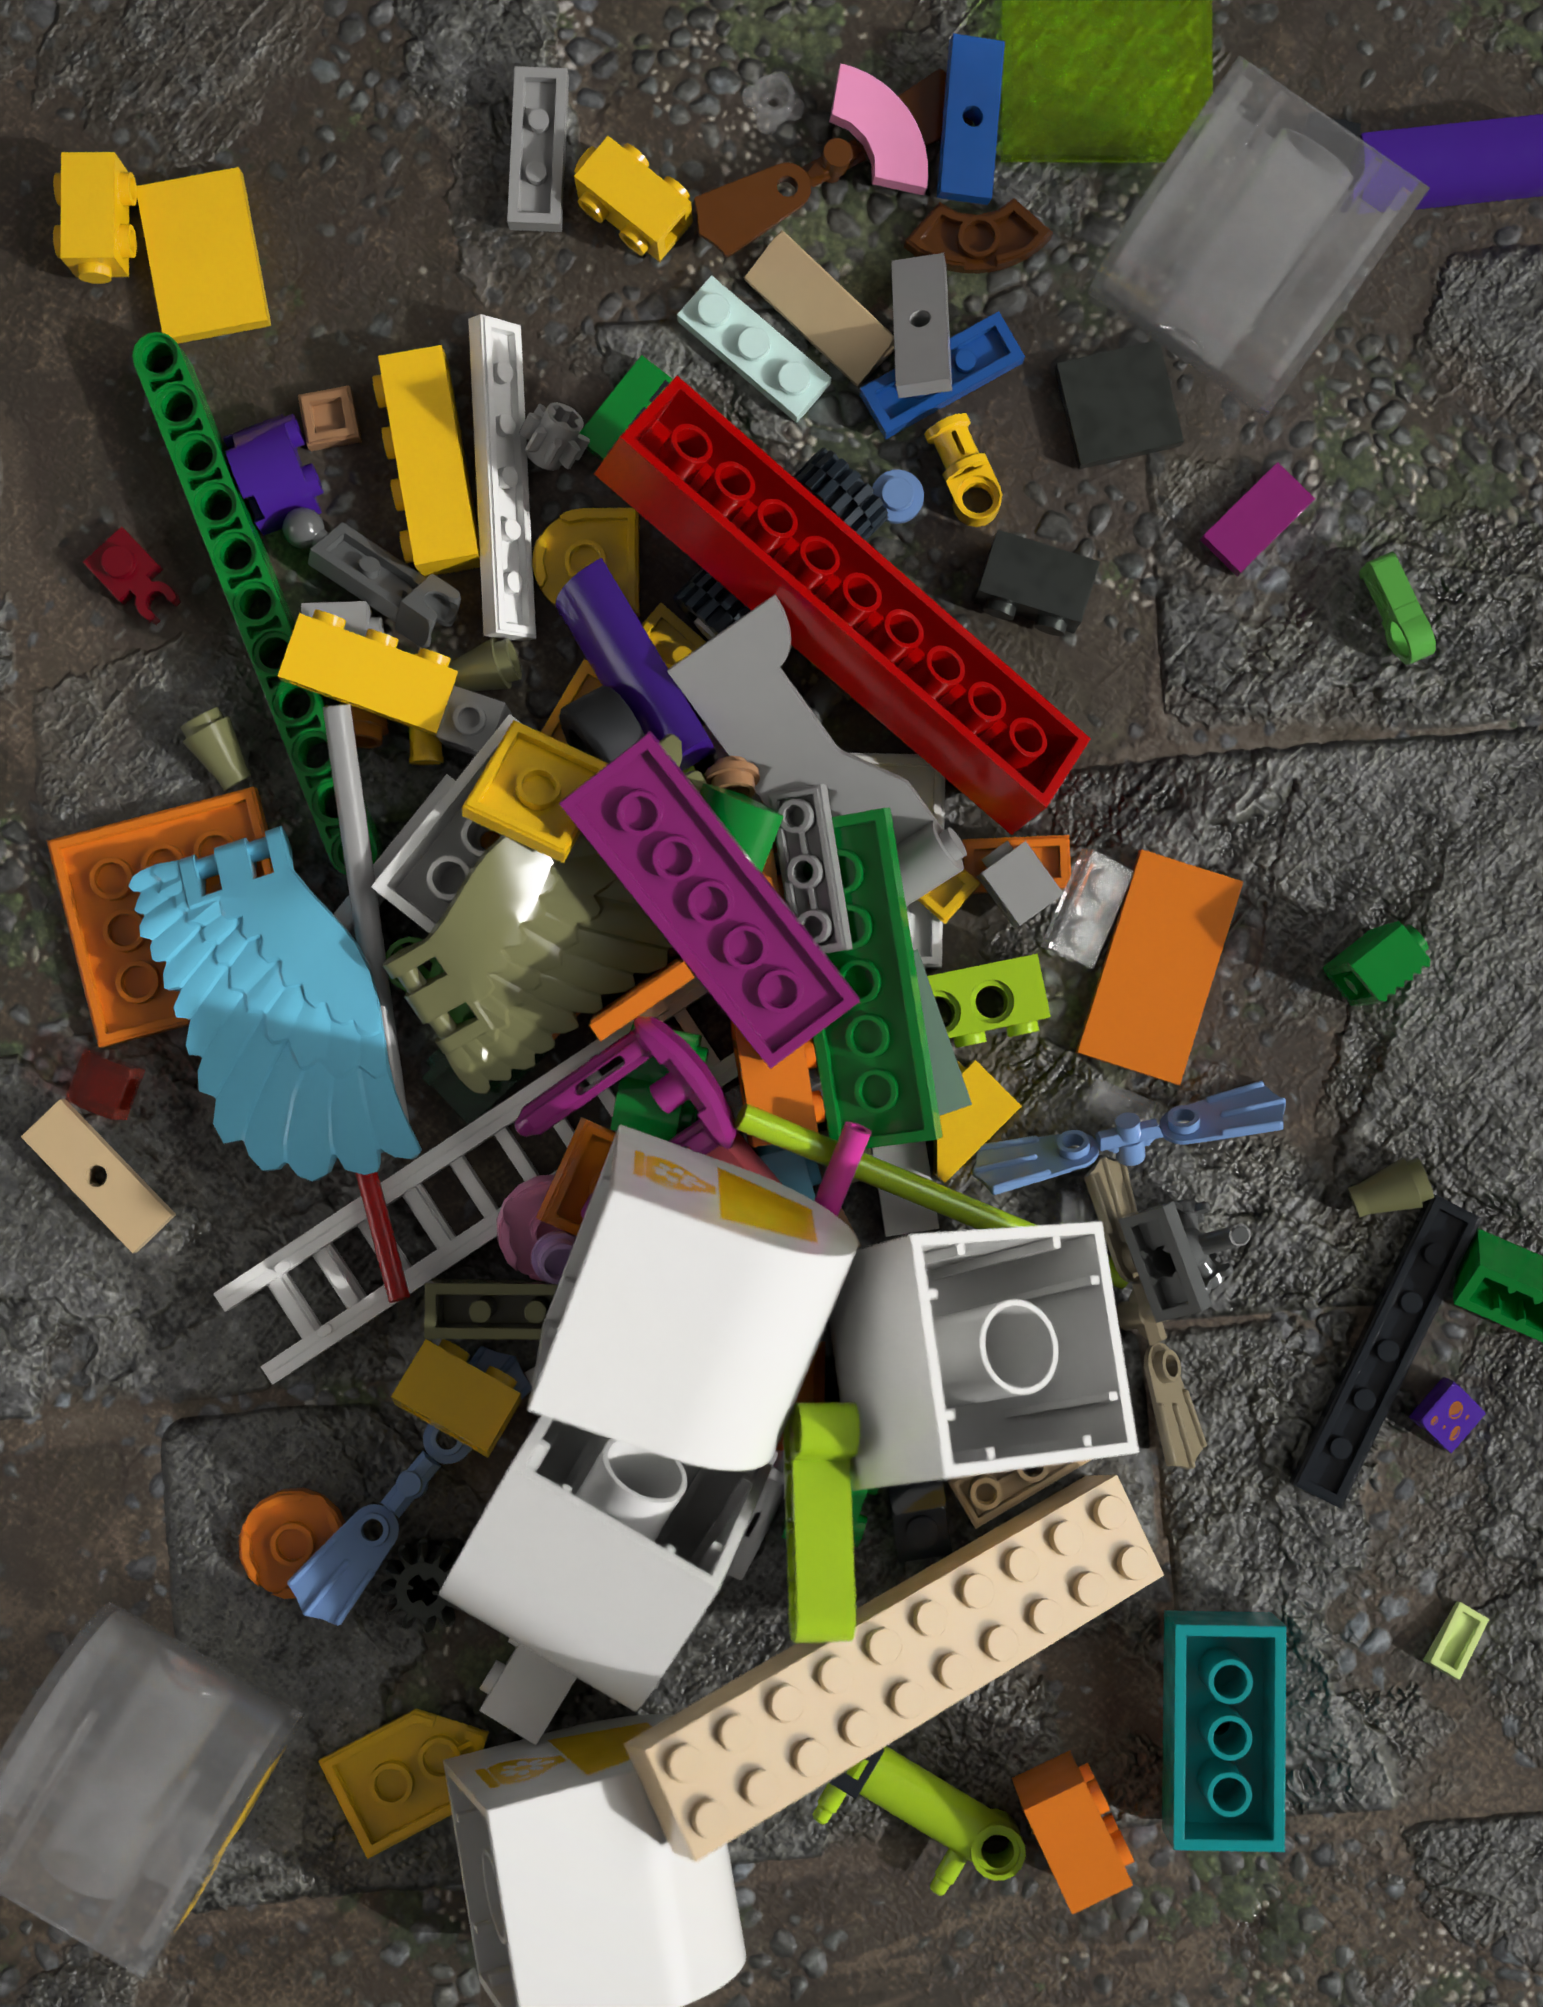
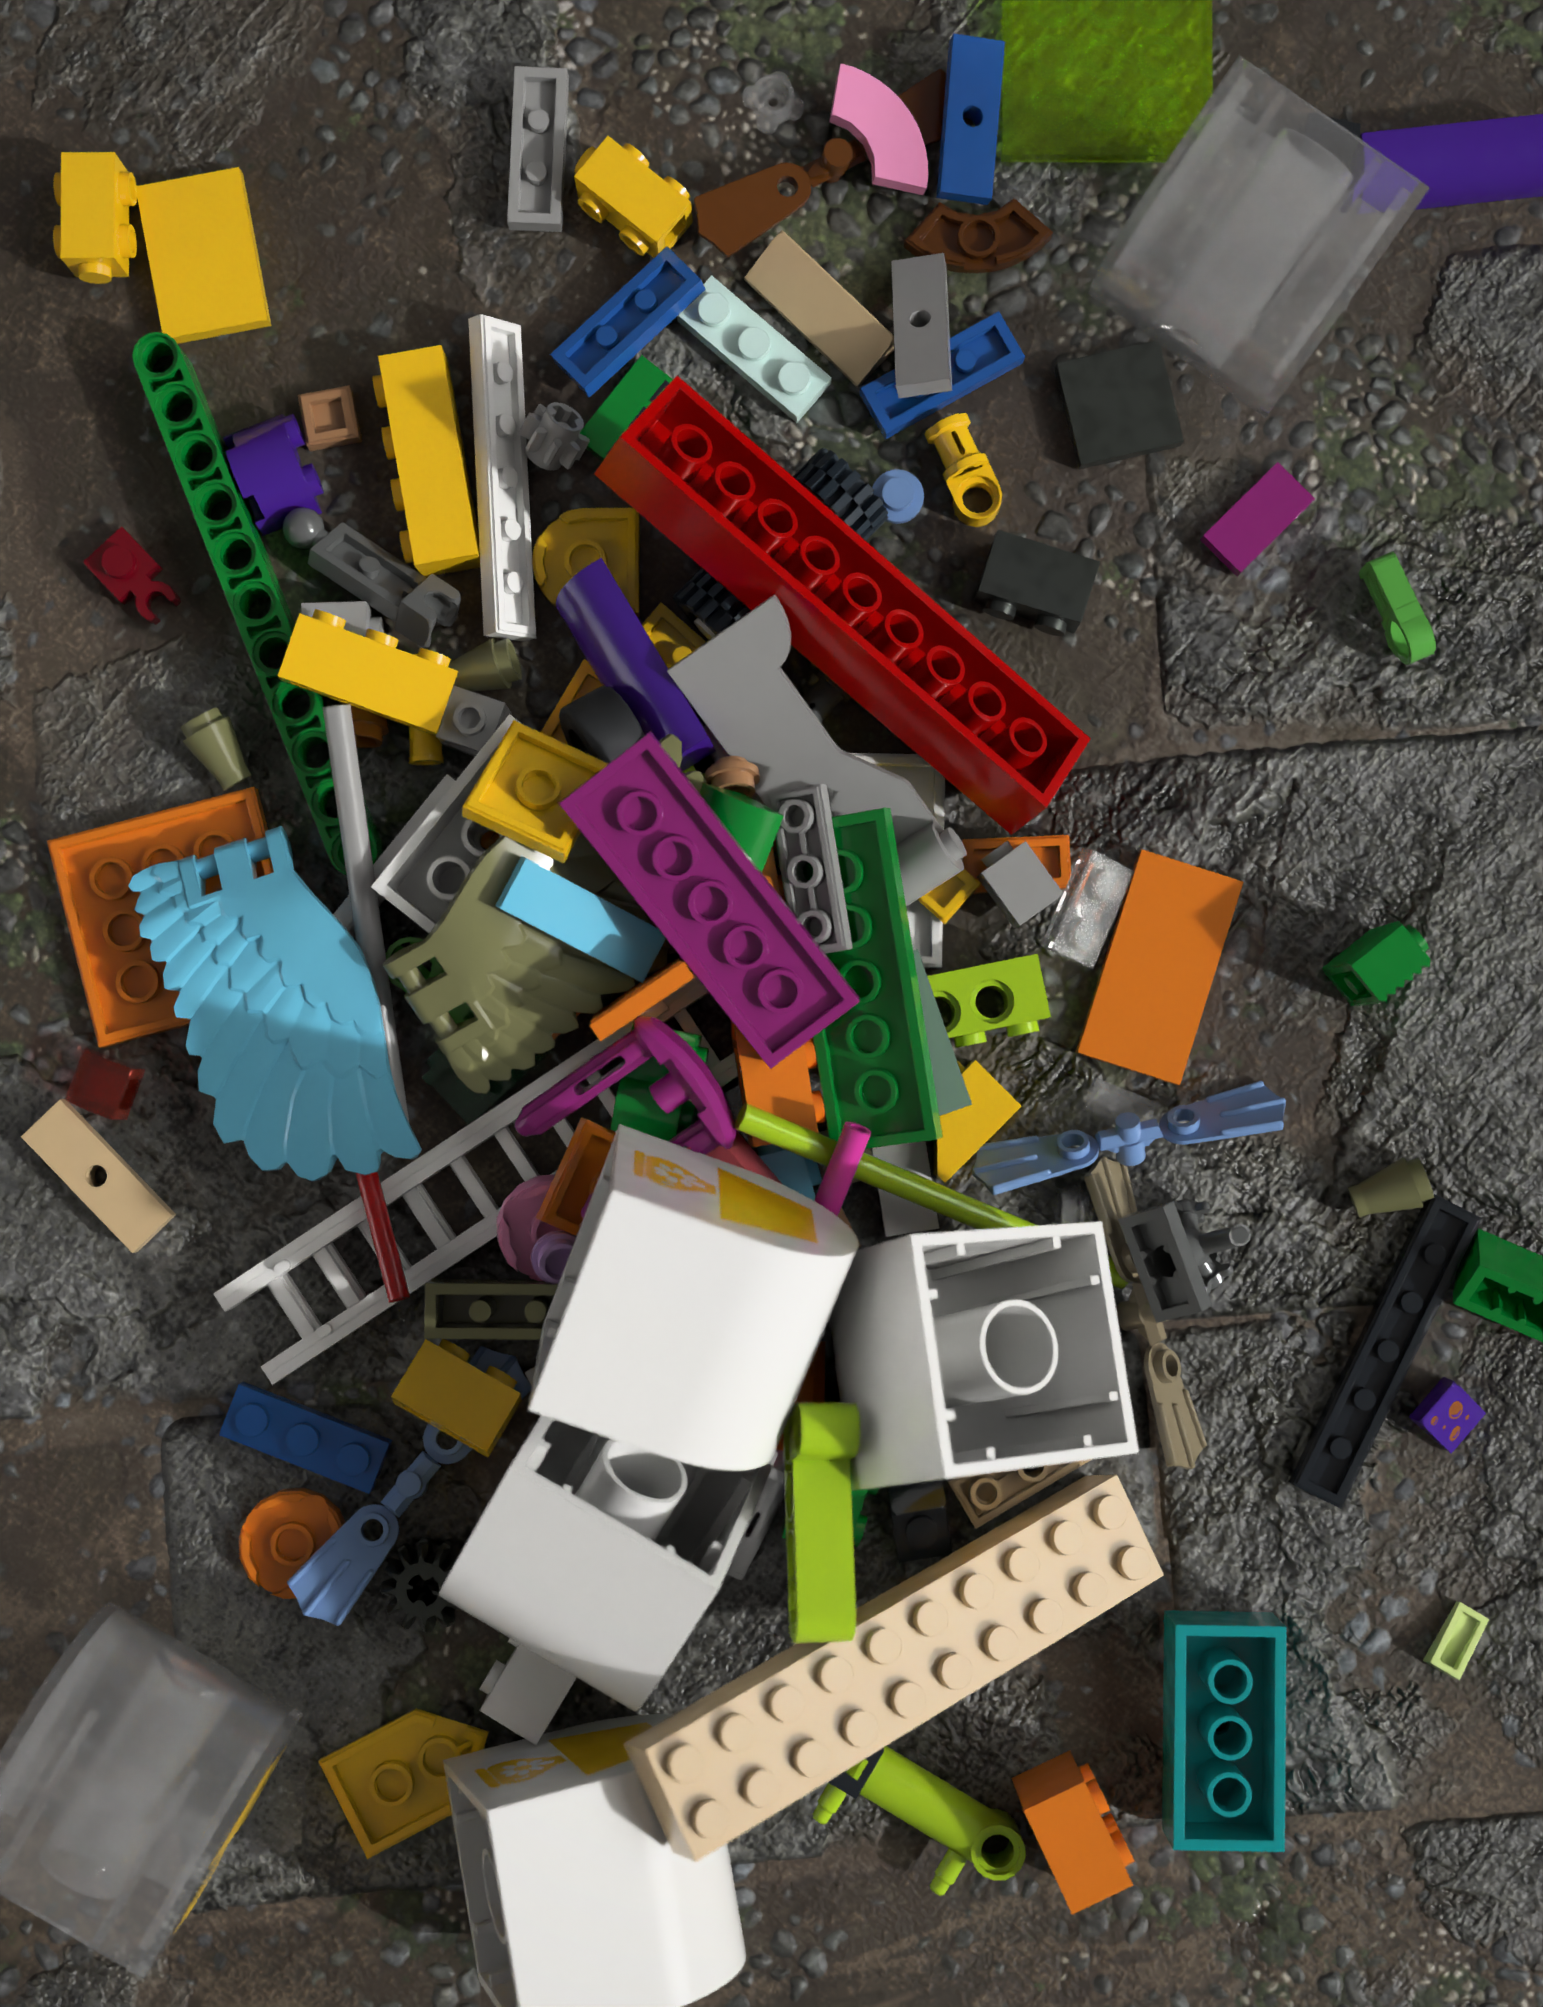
(305, 1437): none -> blue plate
(581, 919): none -> medium azure tile
(628, 321): none -> blue plate

